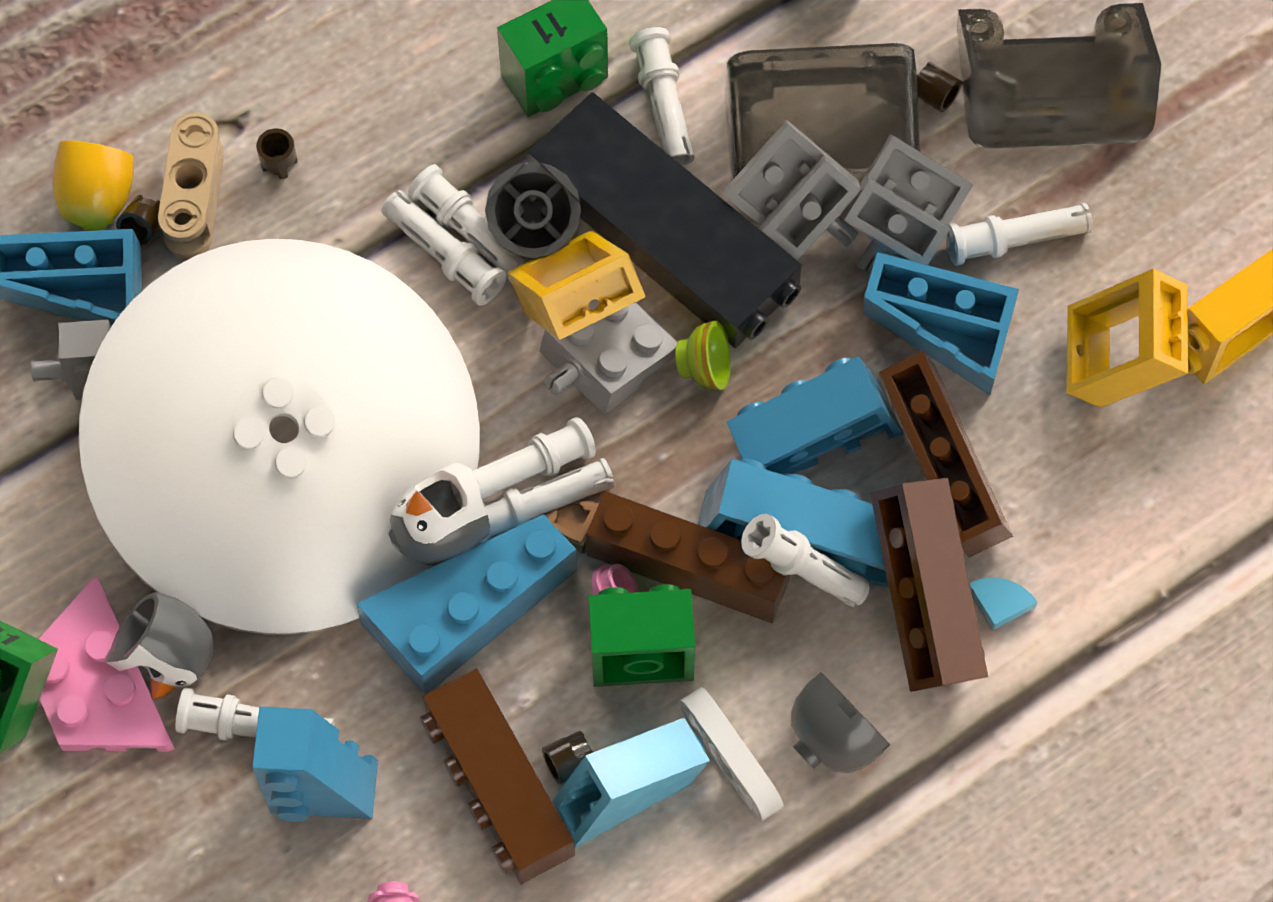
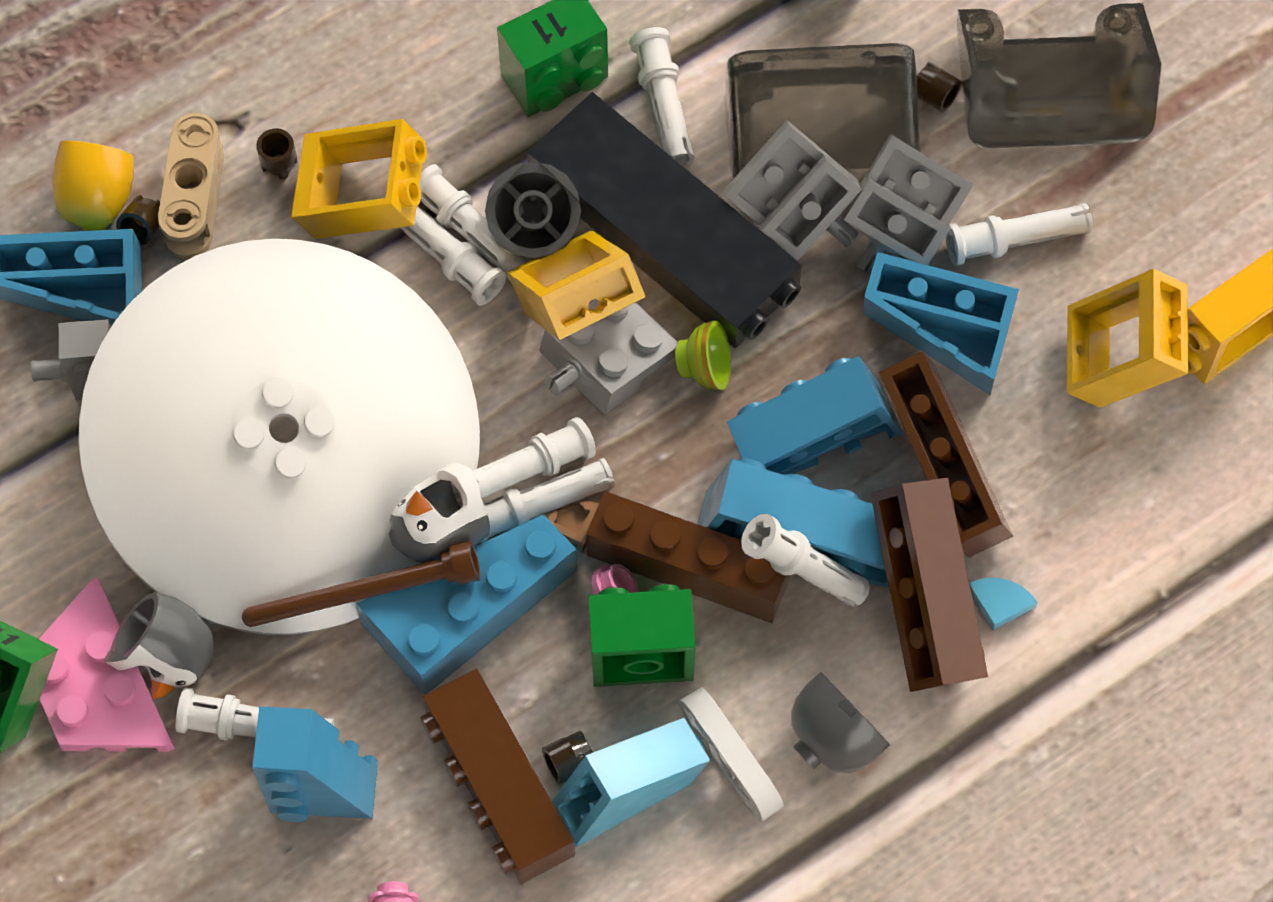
(320, 175): none -> yellow window
(456, 565): none -> reddish brown piece

